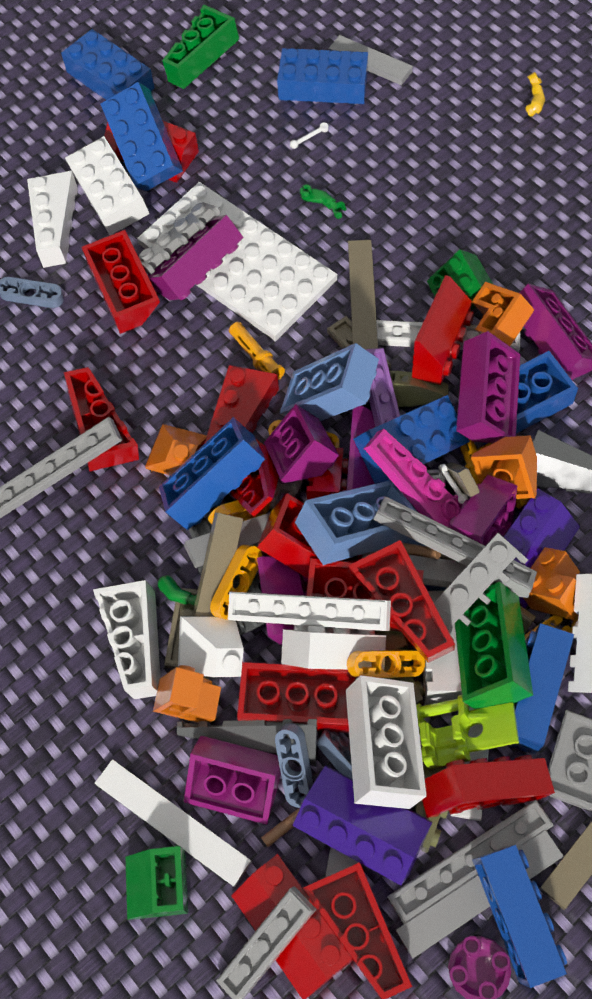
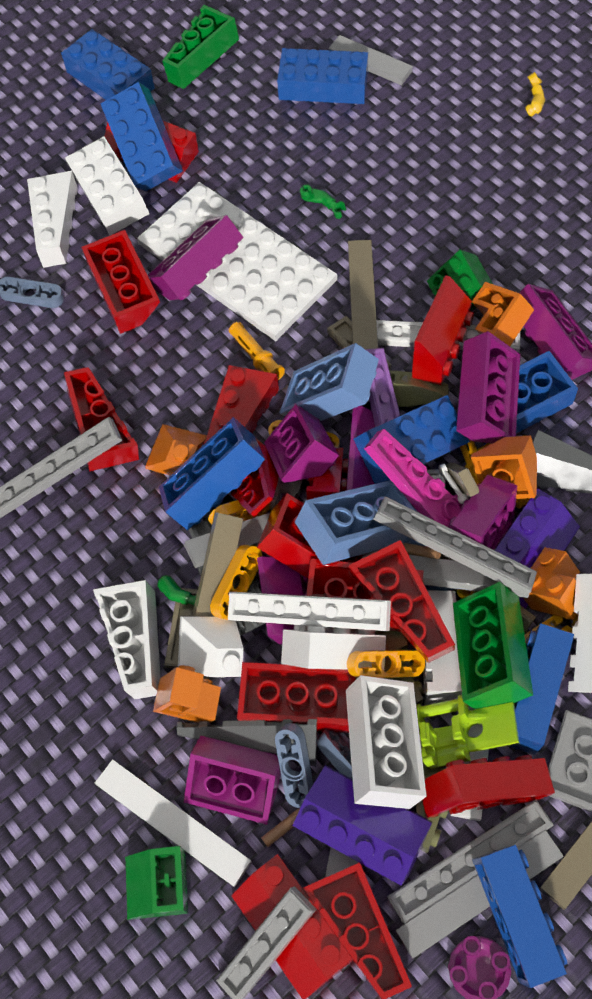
(177, 236): light grey hinge -> none
(323, 128): white hinge -> none
(476, 579): light grey hinge -> none

